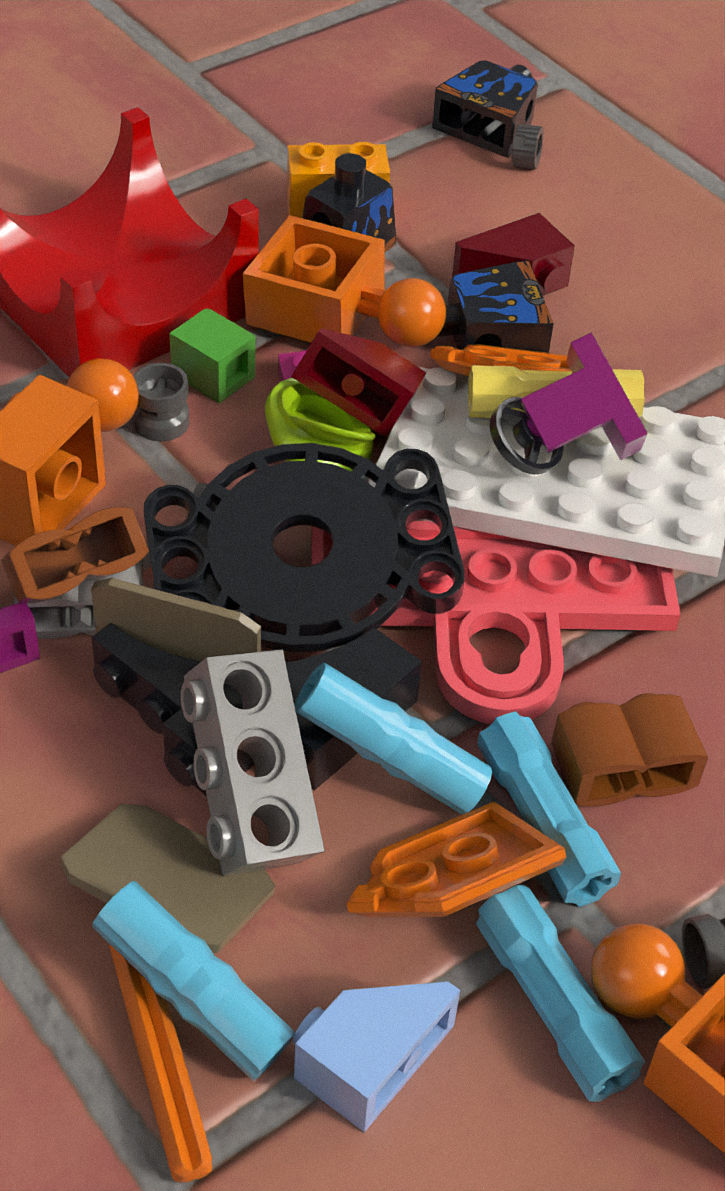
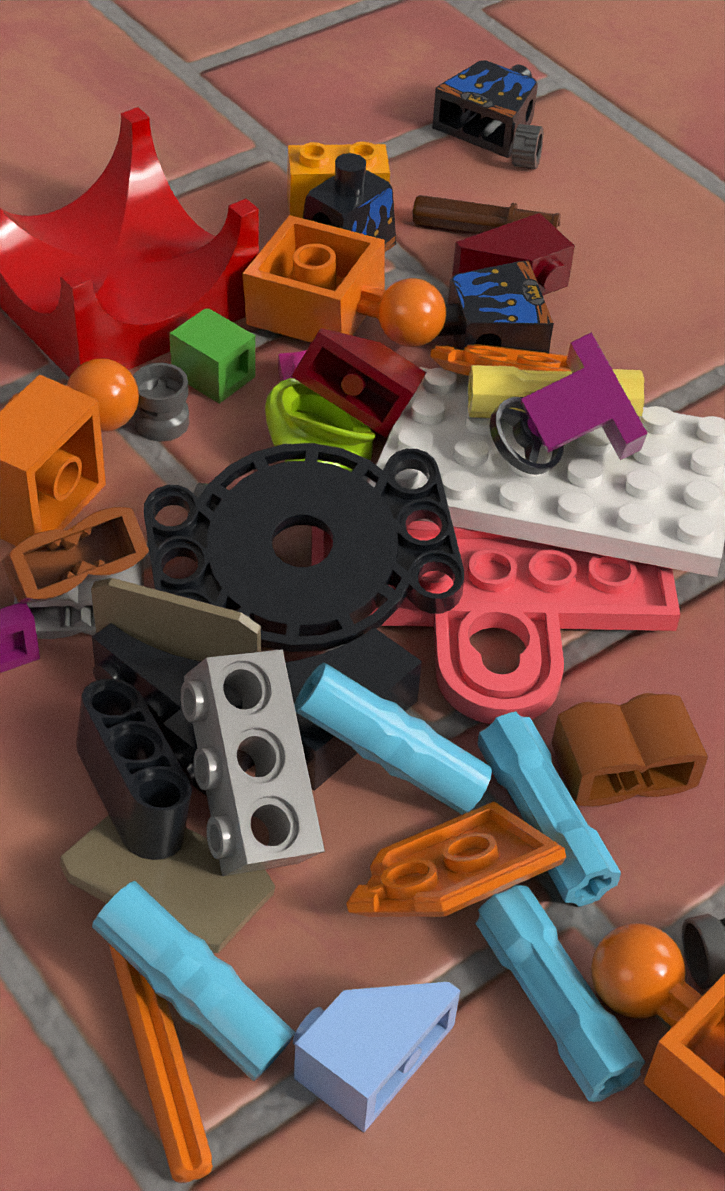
(133, 769): none -> black beam
(469, 215): none -> reddish brown axle

